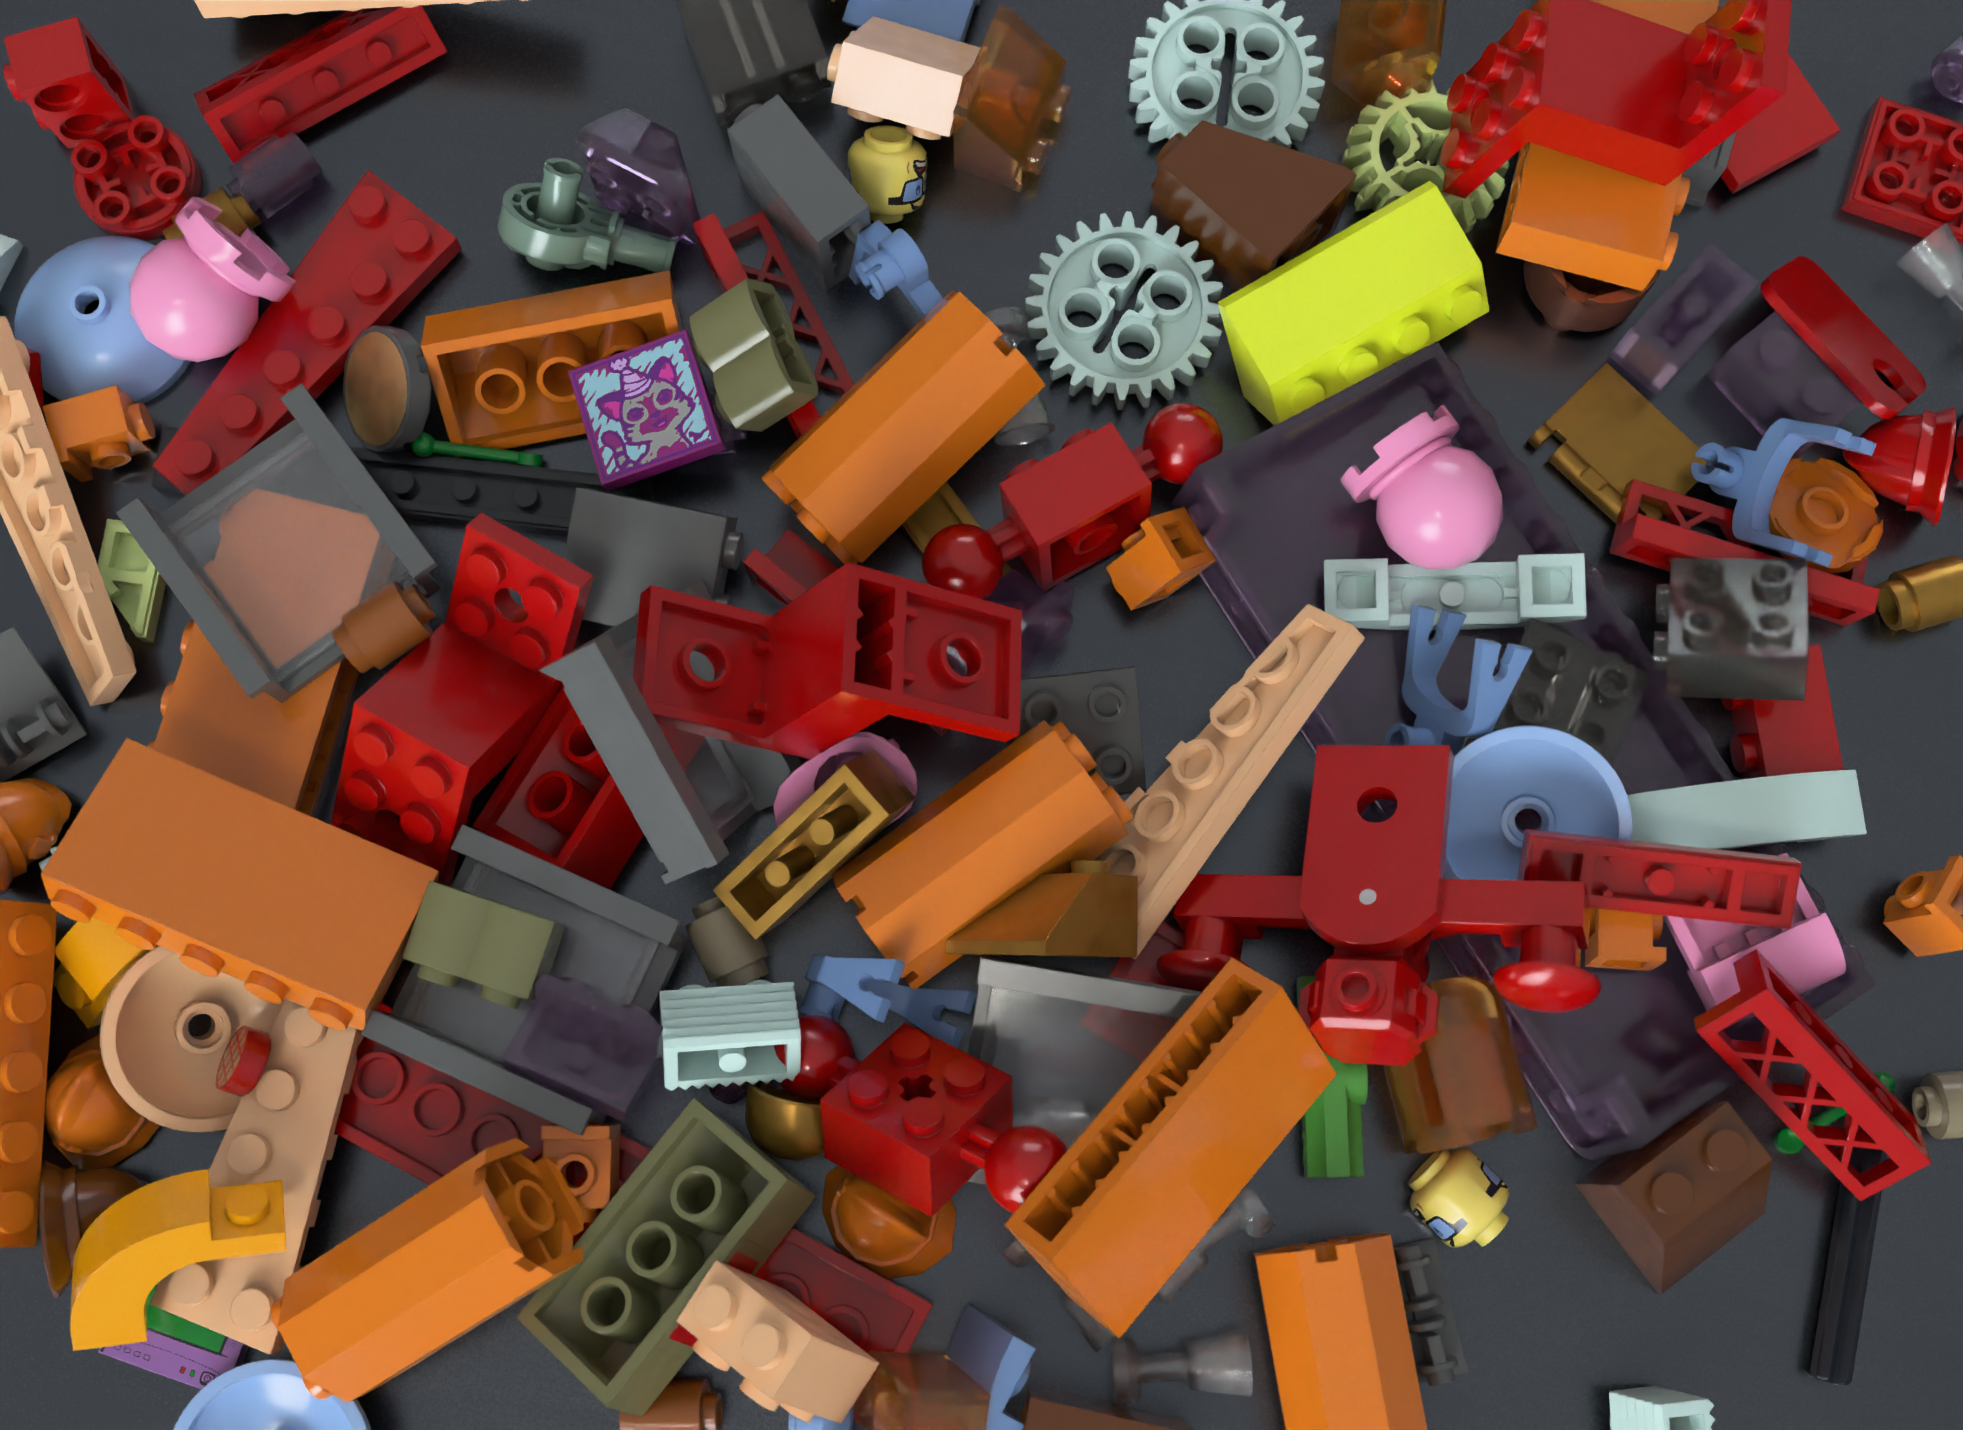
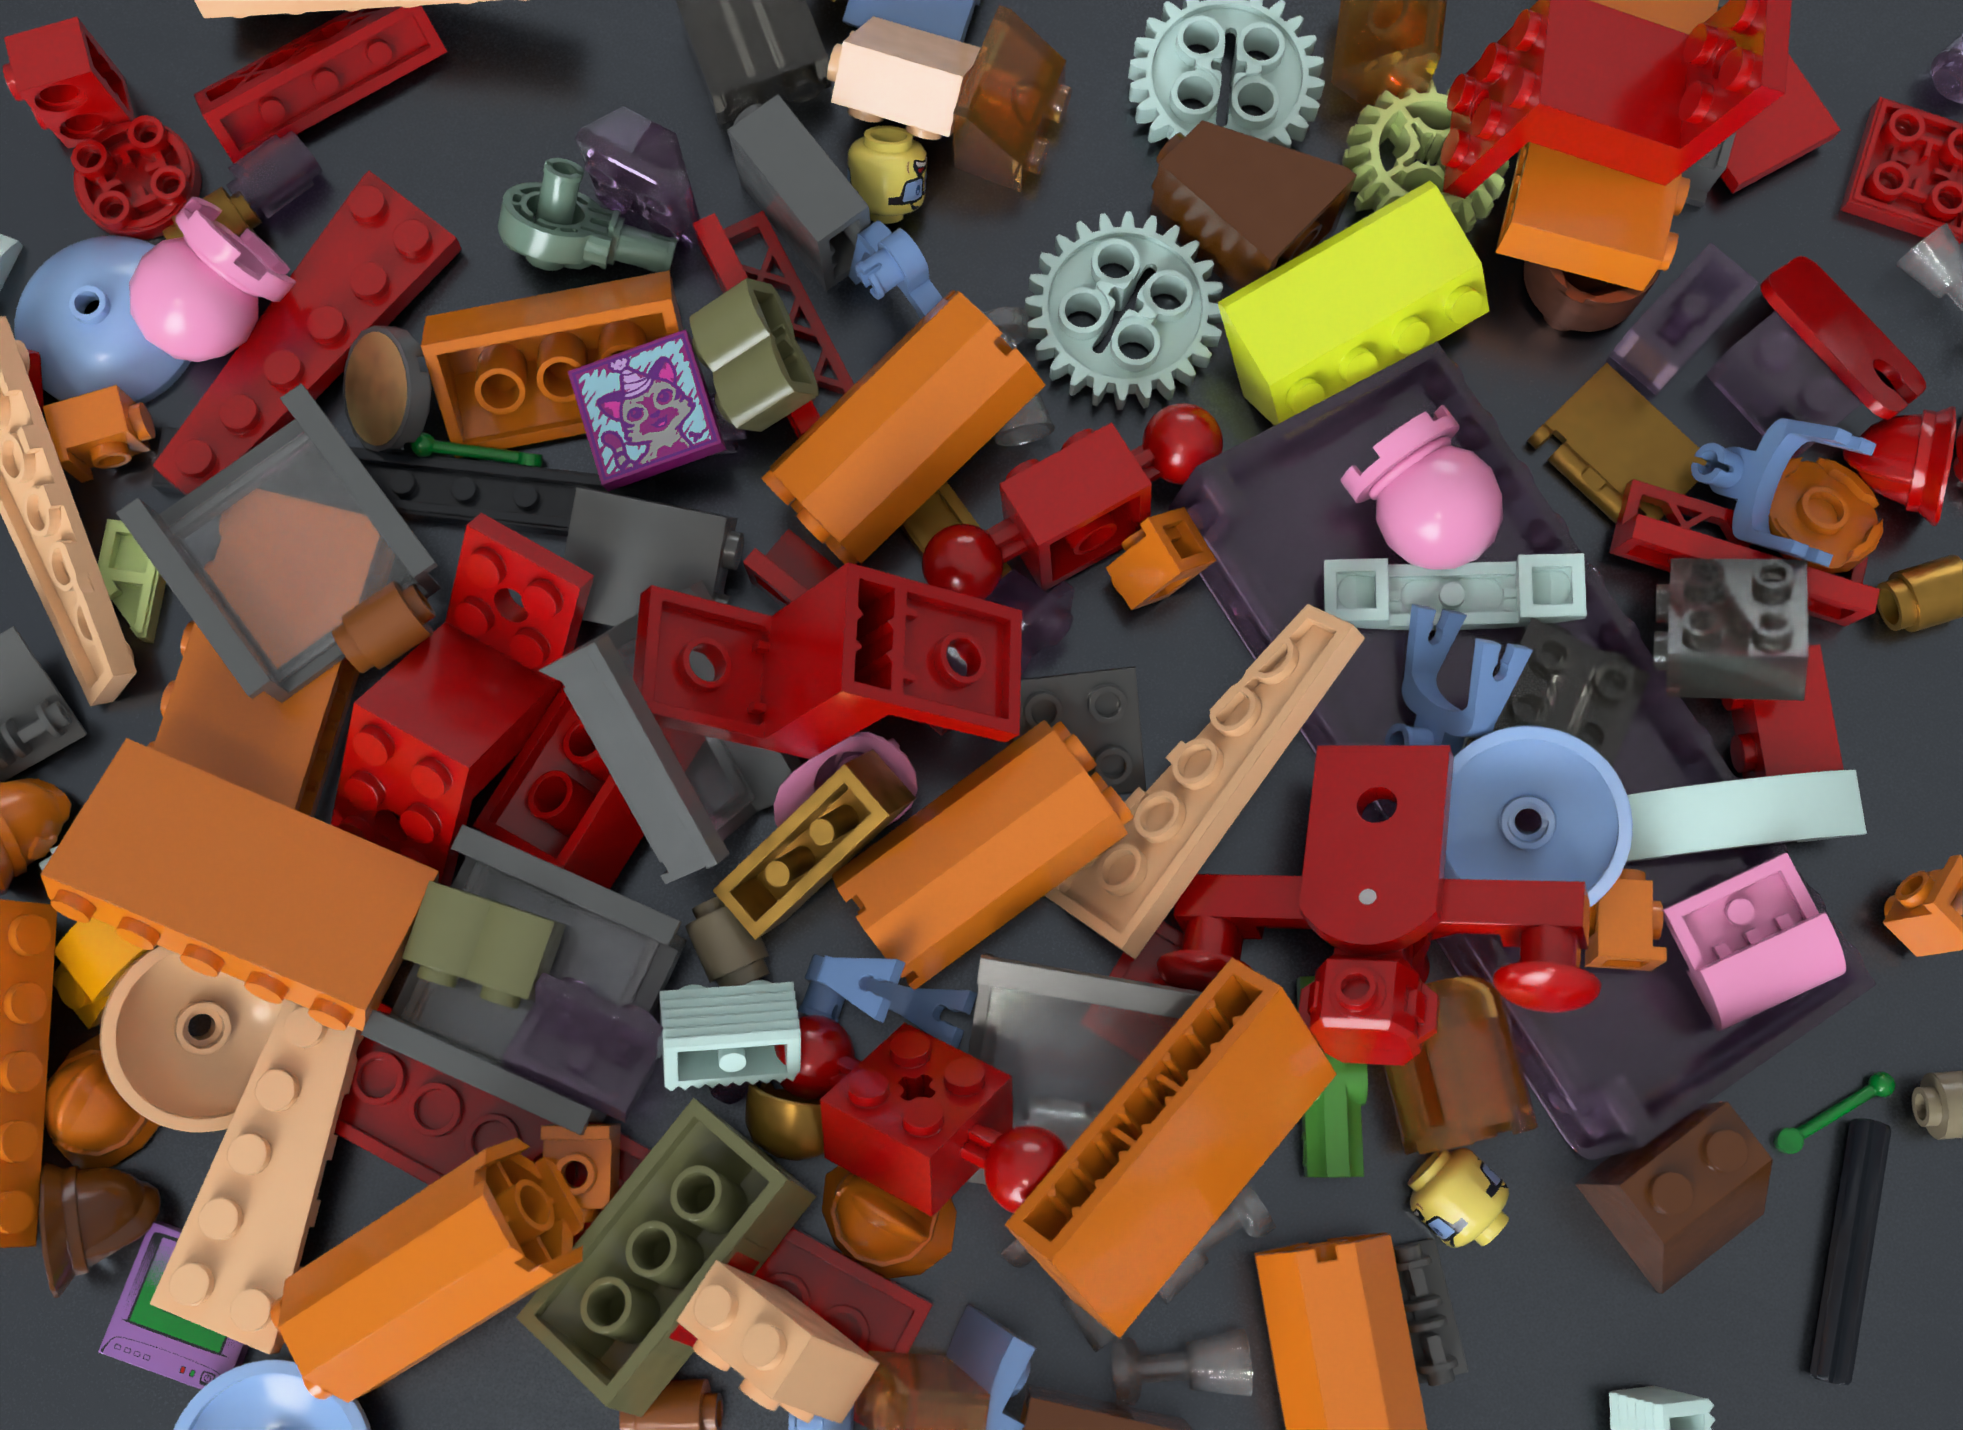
(156, 1234): light orange arch -> none
(243, 1061): red tile -> none
(1059, 916): pearl gold slope -> none
(1667, 877): red plate -> none
(1827, 1060): red fence -> none

